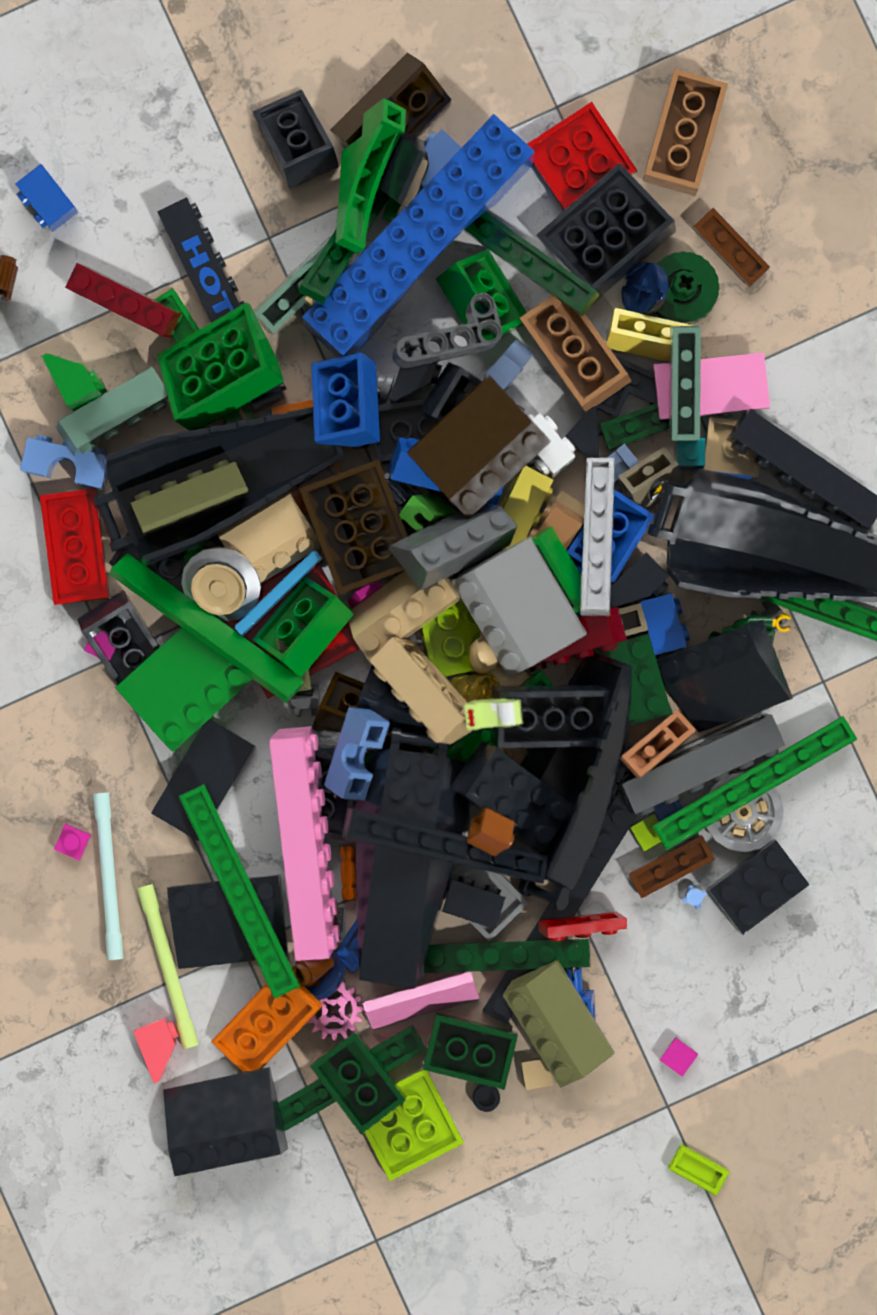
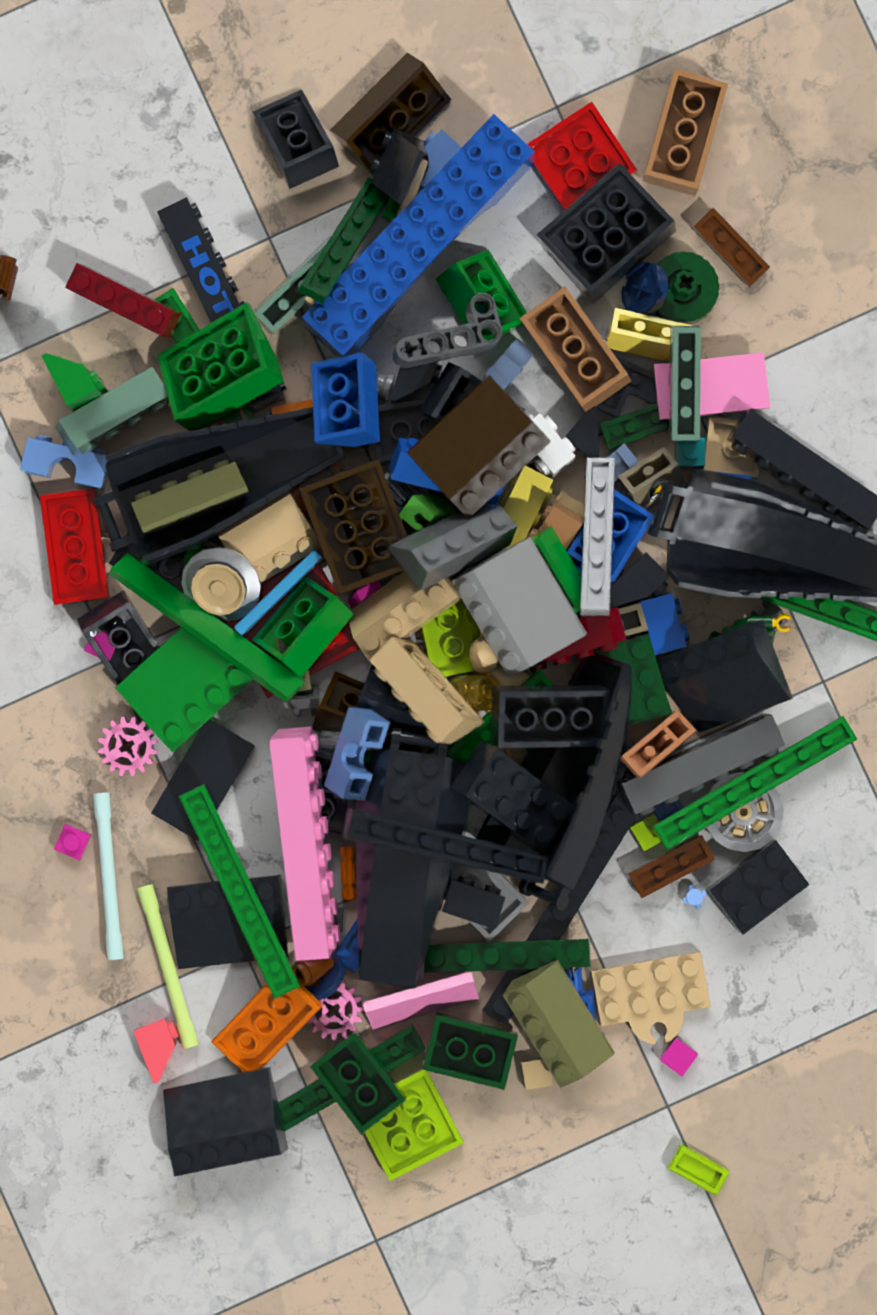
(46, 198): blue brick -> none
(117, 752): none -> bright pink gear
(362, 169): green arch -> none
(486, 1098): black tile -> none
(491, 832): dark orange brick -> none
(493, 713): yellowish green leg -> none
(532, 263): dark green plate -> none
(582, 926): red plate -> none
(651, 993): none -> tan plate

